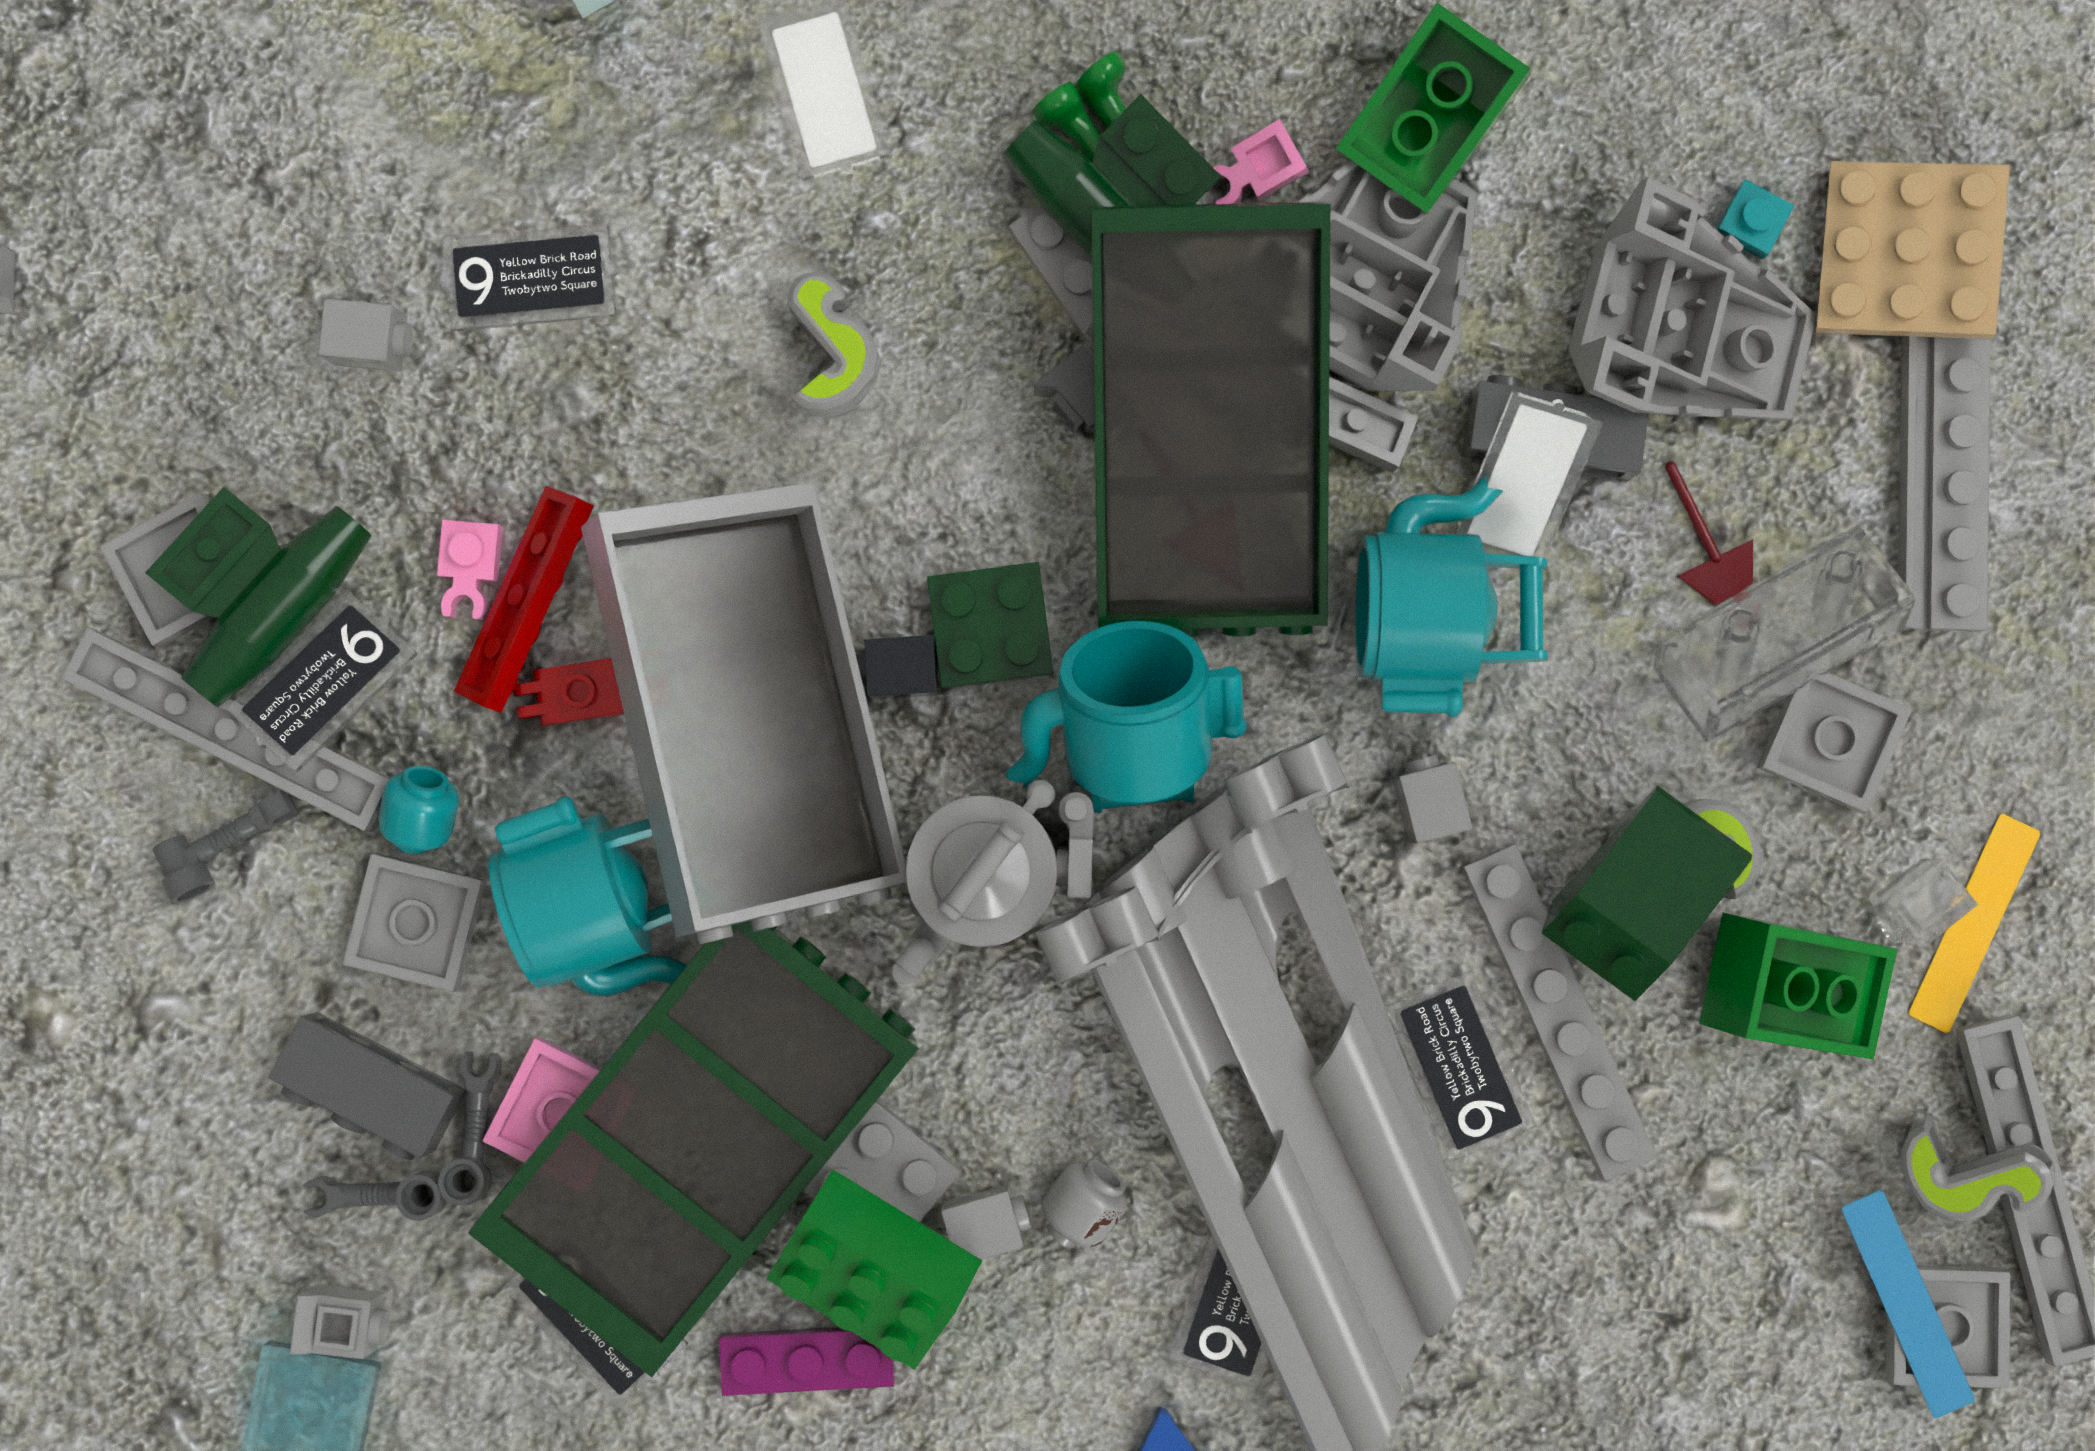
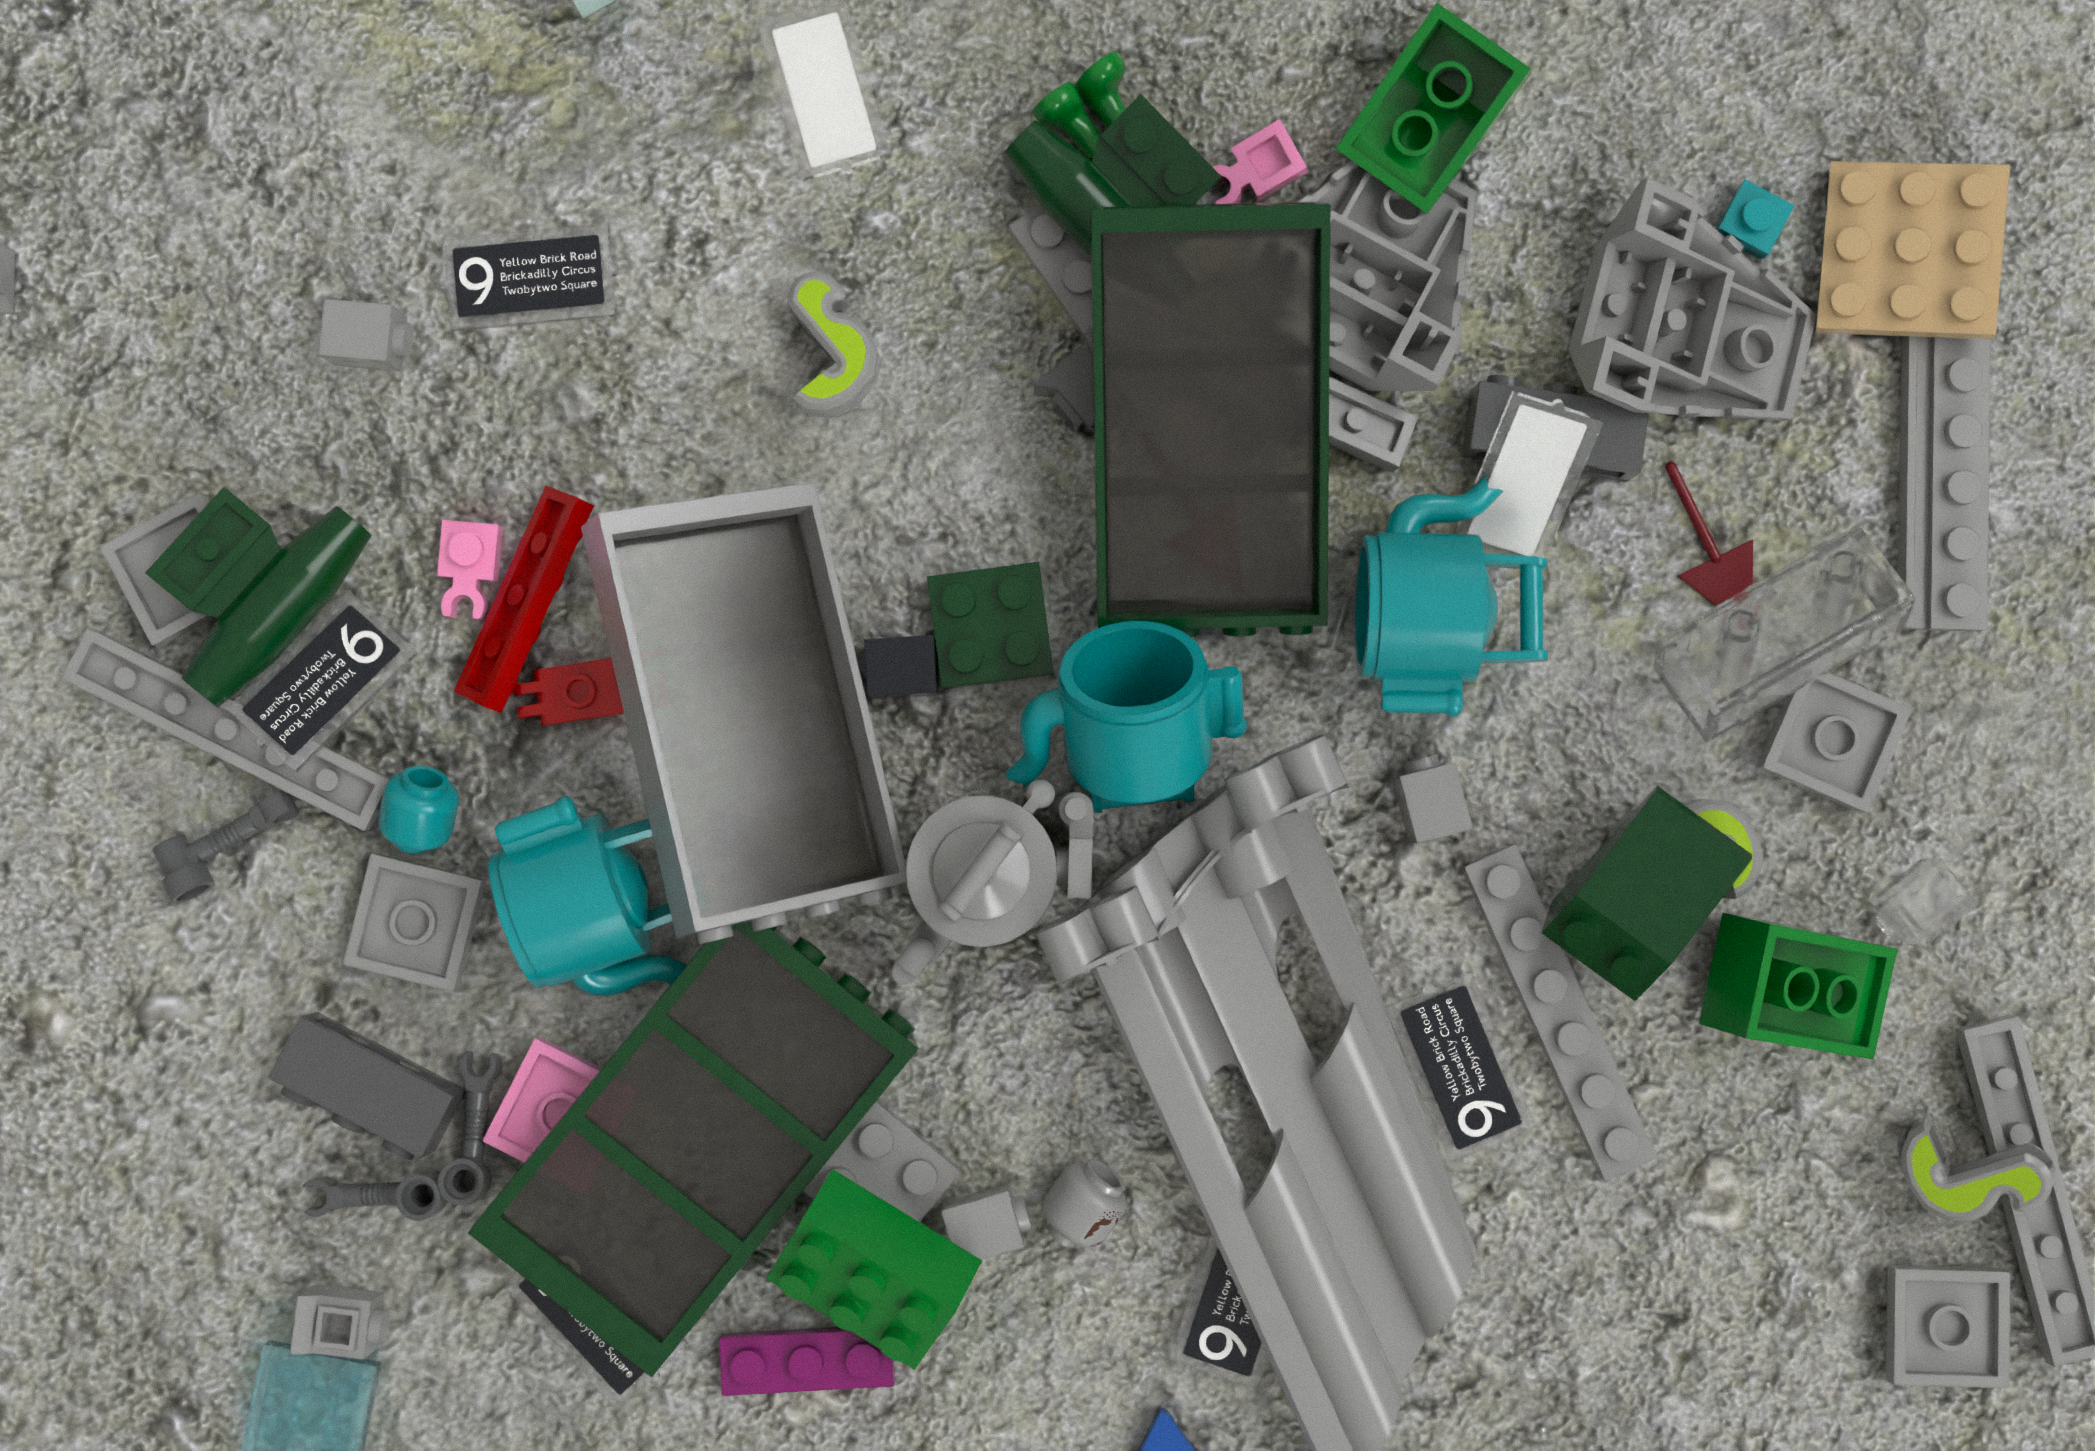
(1908, 1304): dark azure sticker -> none
(1969, 938): yellow sticker -> none

